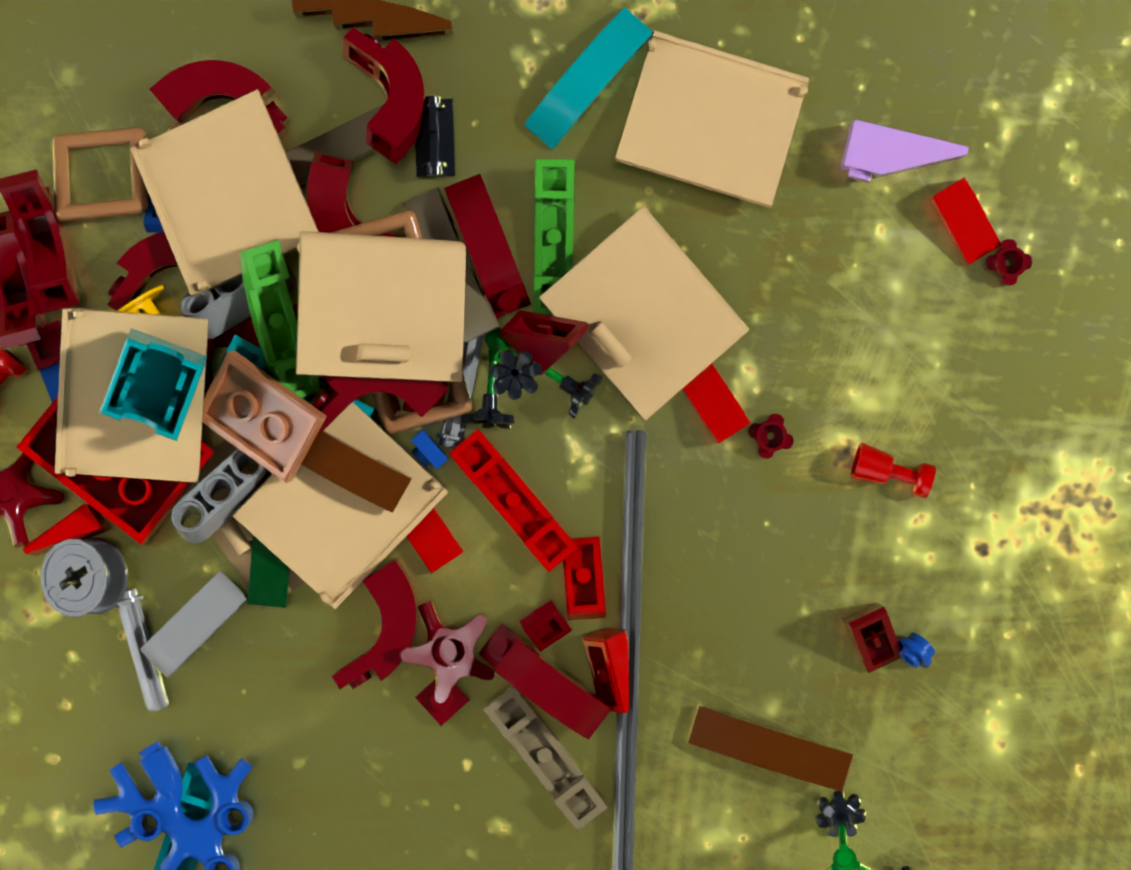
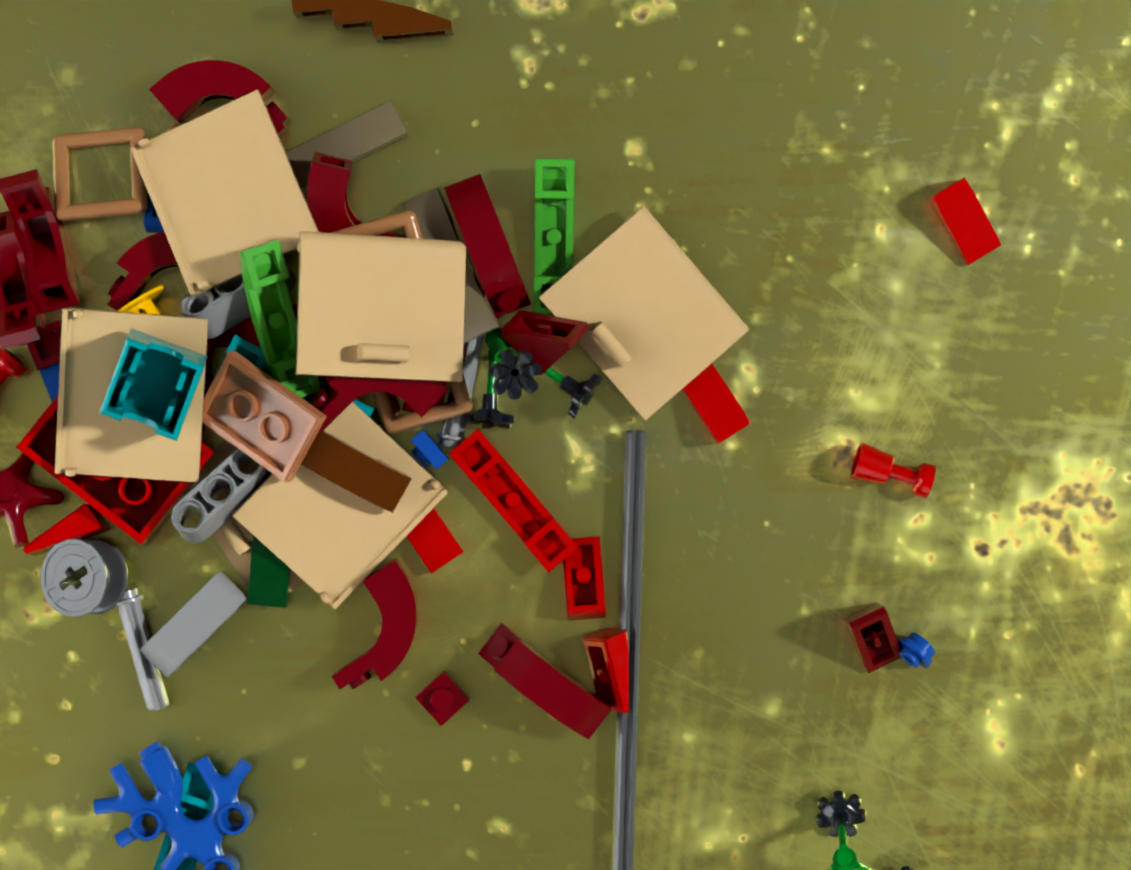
(394, 69): dark red arch -> none
(436, 139): black hinge -> none
(448, 651): dark red animal -> none
(545, 626): dark red plate -> none
(546, 757): dark tan slope -> none
(587, 78): teal slope -> none
(712, 119): tan container -> none
(771, 748): reddish brown slope -> none
(781, 439): dark red plate -> none
(886, 151): lavender slope -> none
(998, 262): dark red plate -> none

